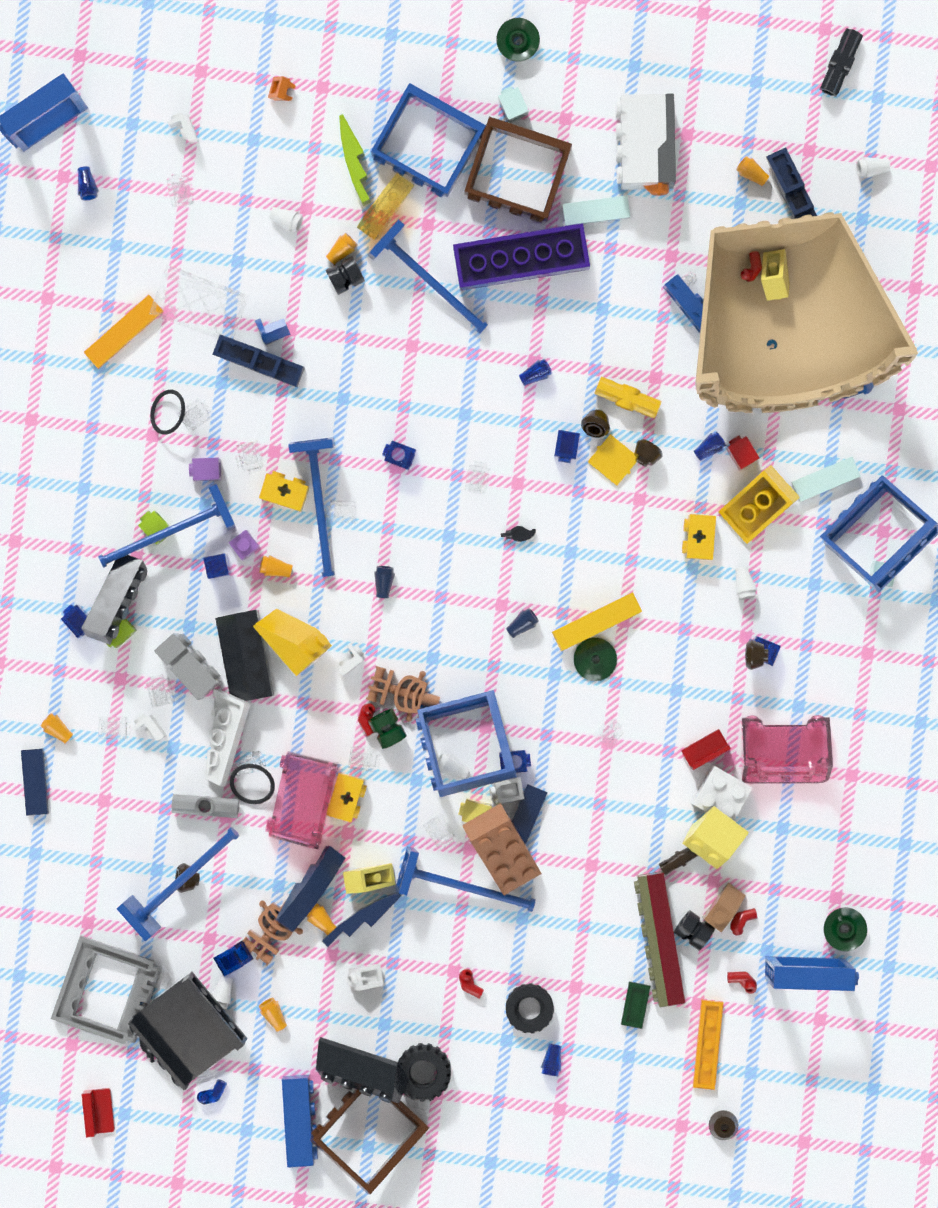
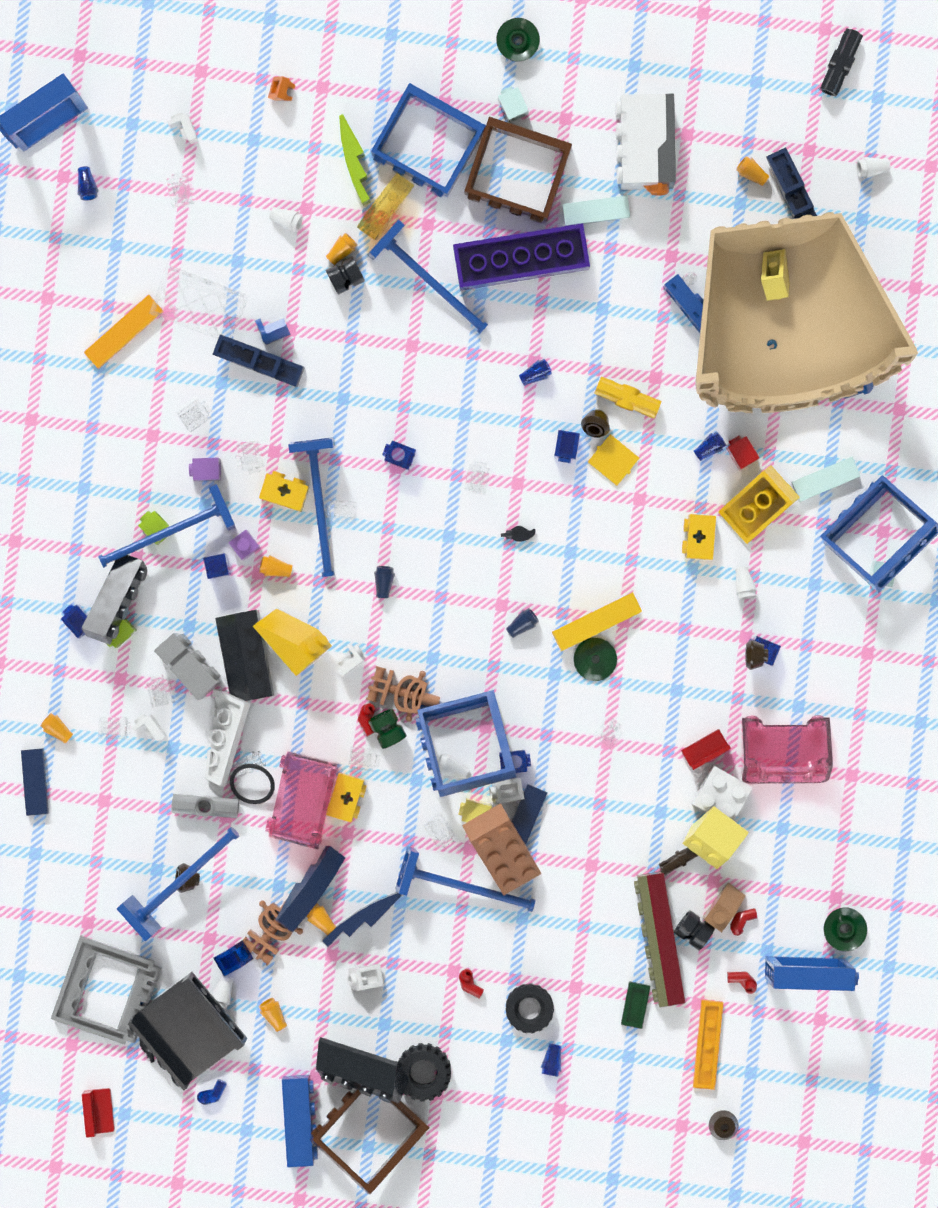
(176, 426): black tyre -> none
(369, 878): light yellow slope -> none
(647, 453): dark brown cone -> none
(756, 266): red arm -> none

